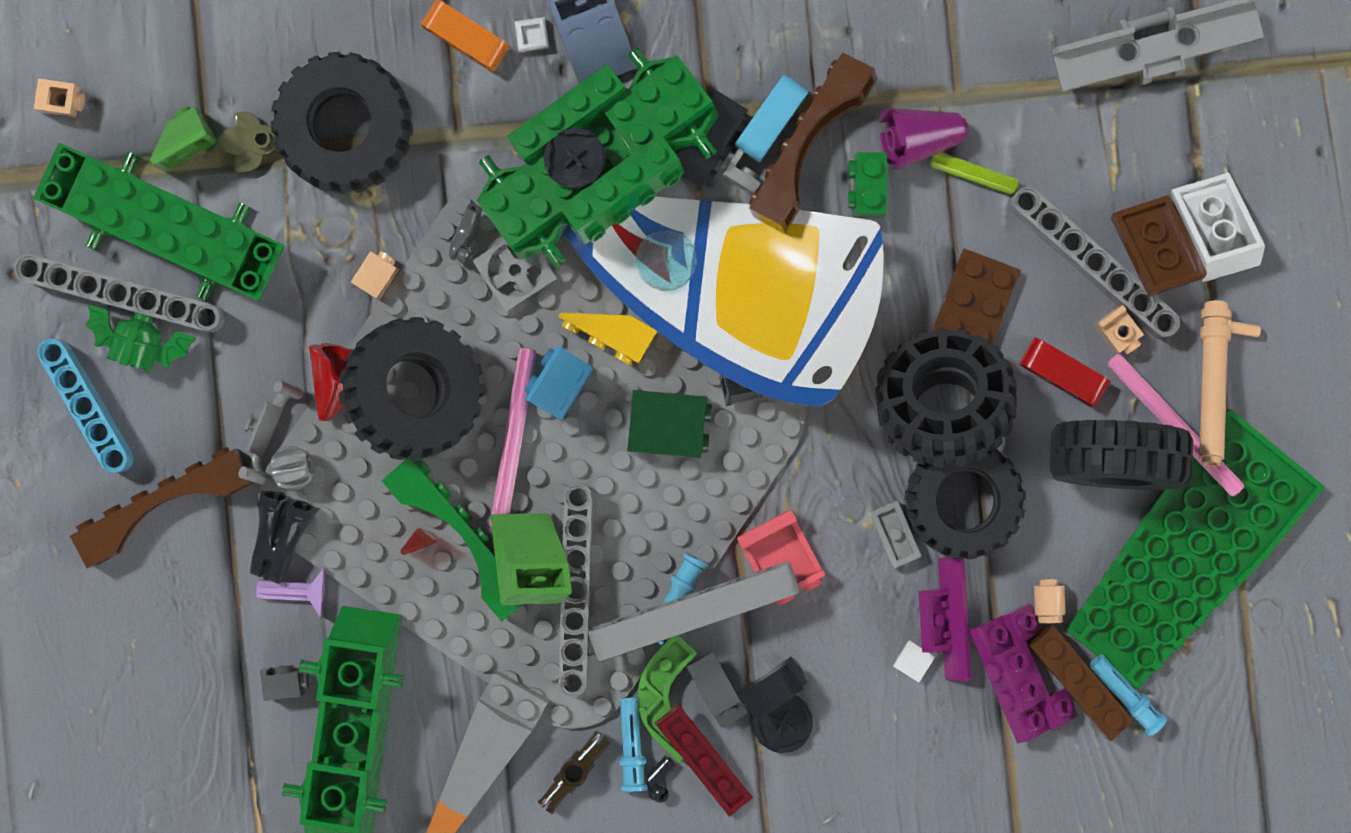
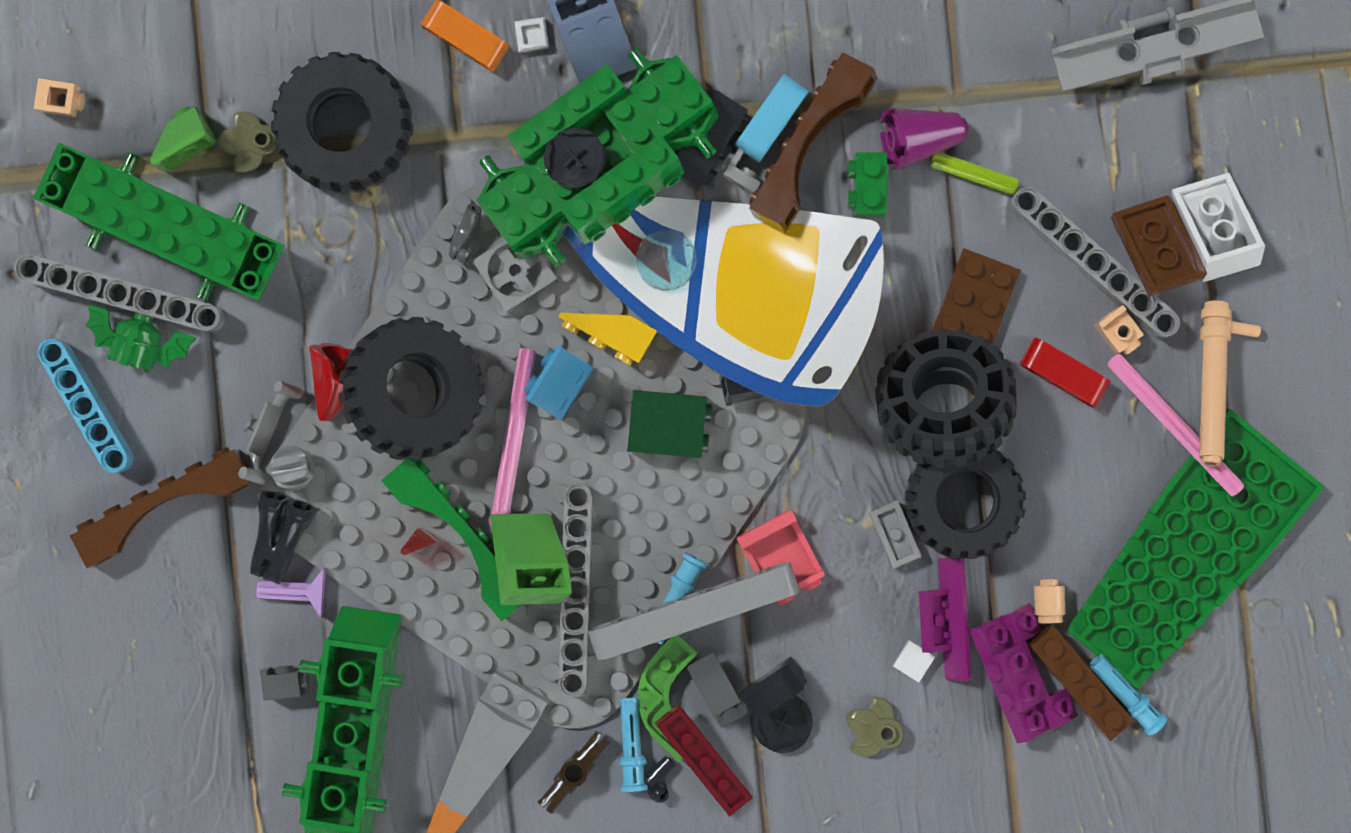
(376, 274): light nougat brick -> none
(870, 725): none -> olive plate
(1121, 454): black tyre -> none

